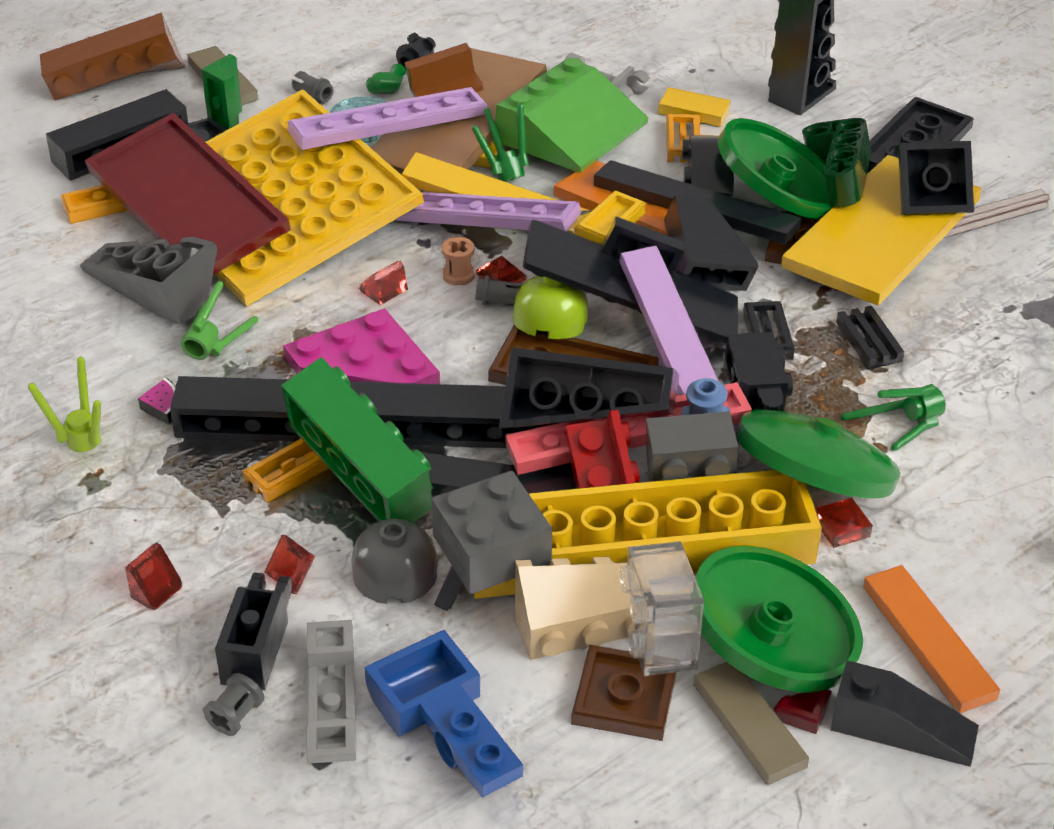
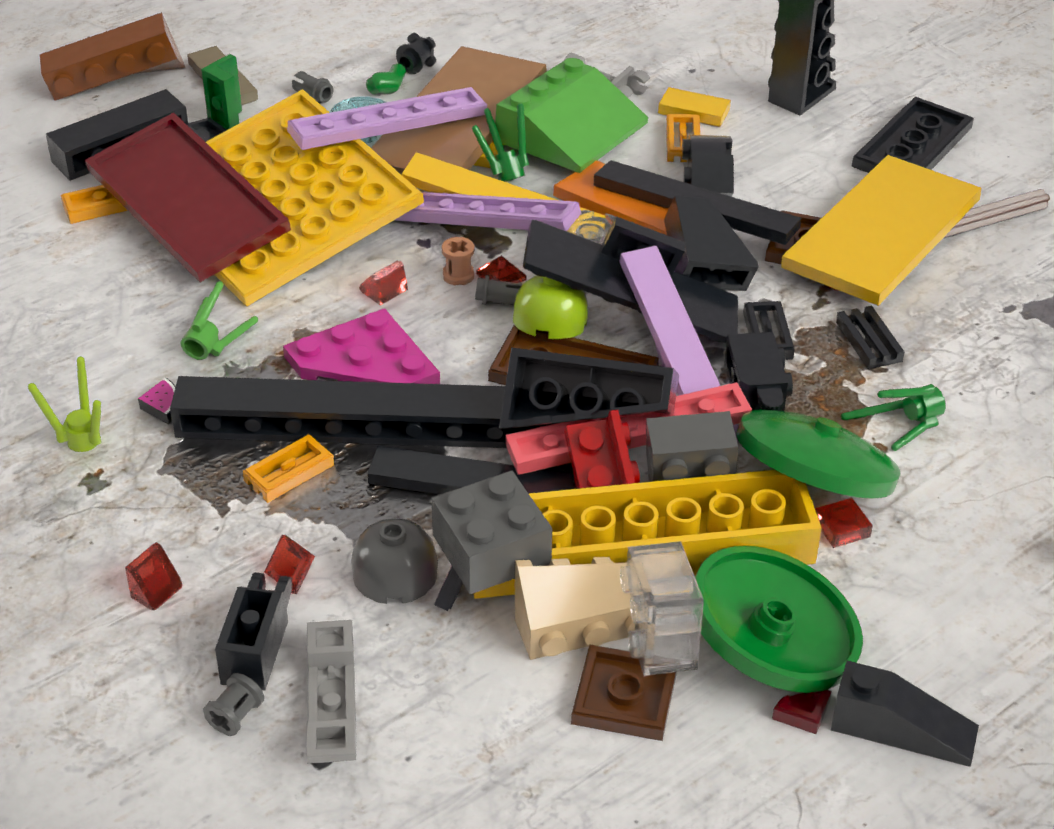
(161, 276): dark grey wedge -> none
(358, 443): green brick -> none
(437, 688): blue plate -> none
(443, 72): dark orange panel -> none
(598, 222): yellow tile -> none
(705, 397): medium blue brick -> none
(751, 722): dark tan tile -> none
(776, 166): green dish -> none
(847, 155): dark green beam -> none
(931, 639): orange tile -> none
(936, 177): black slope -> none

